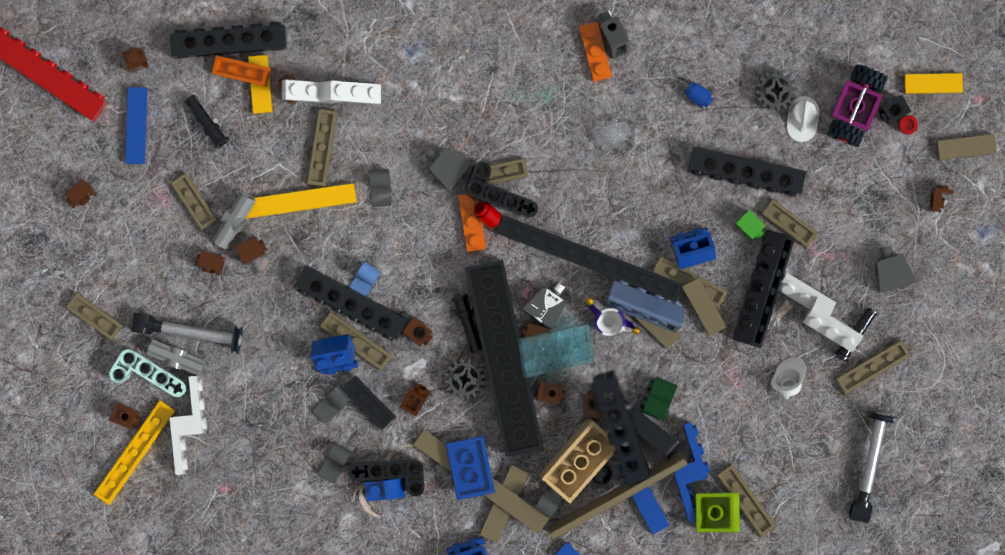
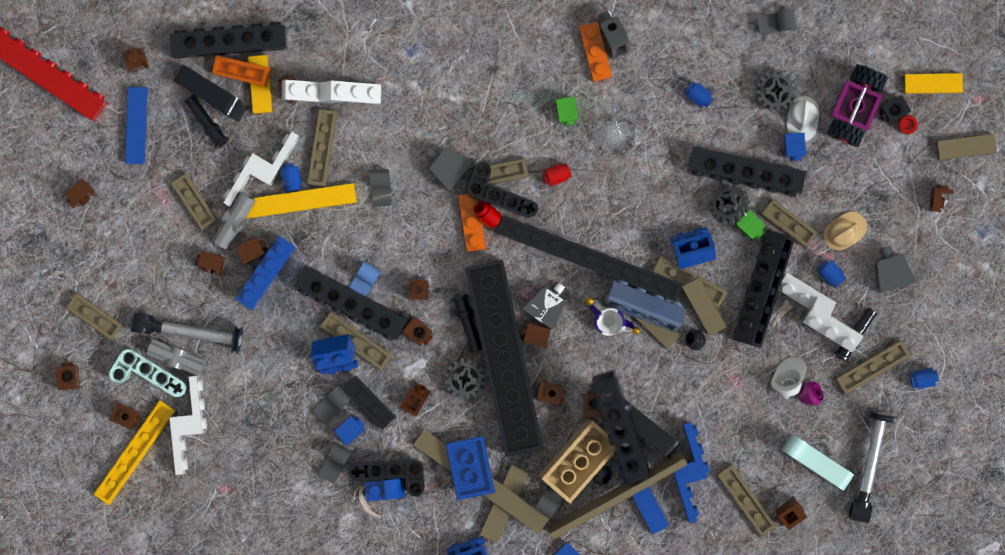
(74, 383): none -> reddish brown brick
(211, 93): none -> black beam
(260, 169): none -> white bracket
(266, 273): none -> blue brick
(290, 177): none -> blue brick
(350, 429): none -> blue brick
(418, 290): none -> reddish brown brick
(556, 174): none -> red brick
(556, 350): clear light blue plate -> none
(567, 111): none -> bright green brick
(659, 398): dark green brick -> none
(695, 340): none -> black piece
(717, 512): lime brick -> none
(729, 204): none -> dark grey gear
(777, 22): none -> dark grey panel
(794, 146): none -> blue brick
(795, 515): none -> reddish brown brick
(811, 394): none -> magenta cone
(817, 462): none -> light aqua beam
(831, 273): none -> blue brick
(845, 231): none -> tan piece
(924, 378): none -> blue brick

